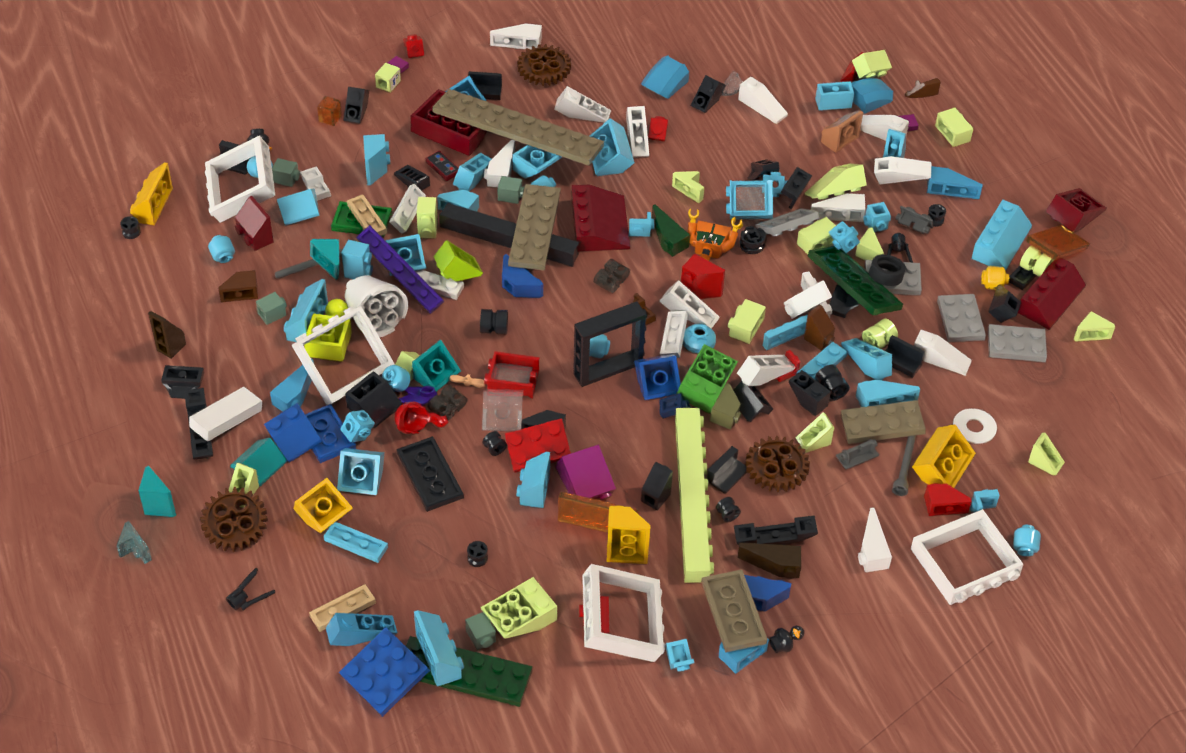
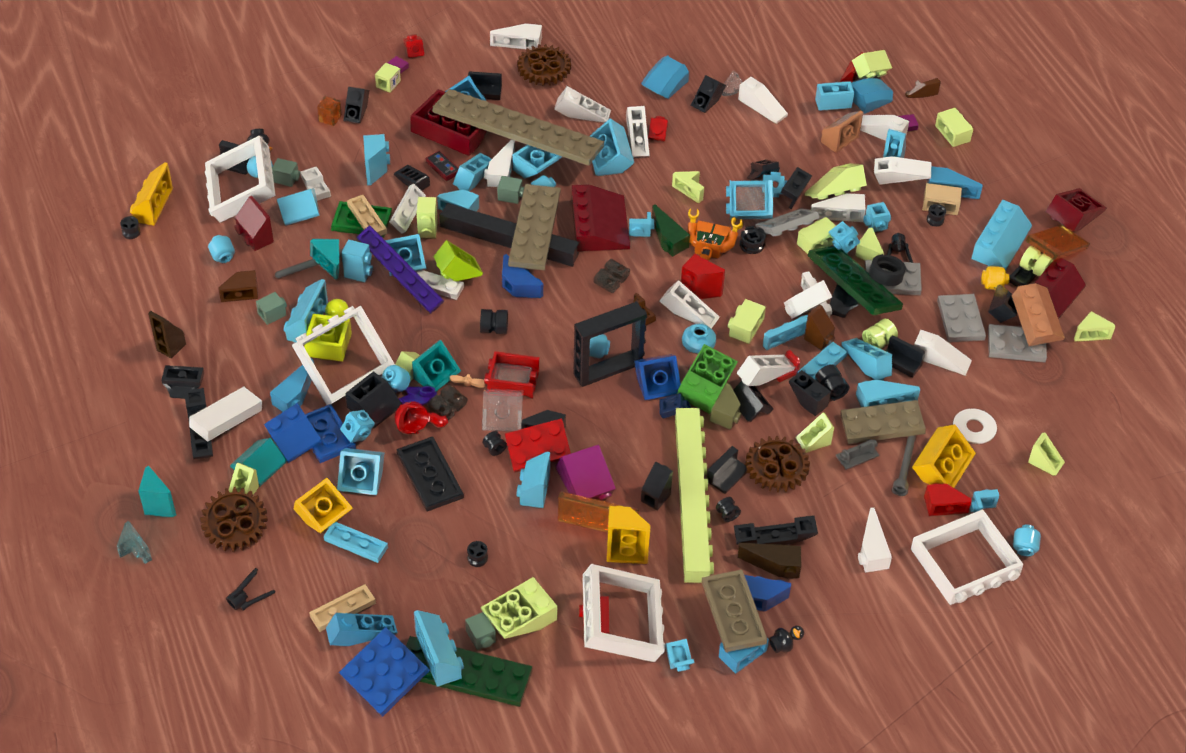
(380, 301): white cone -> none
(674, 333): white plate -> none
(922, 222): dark grey hinge -> none
(943, 195): none -> tan brick
(1037, 314): none -> nougat slope

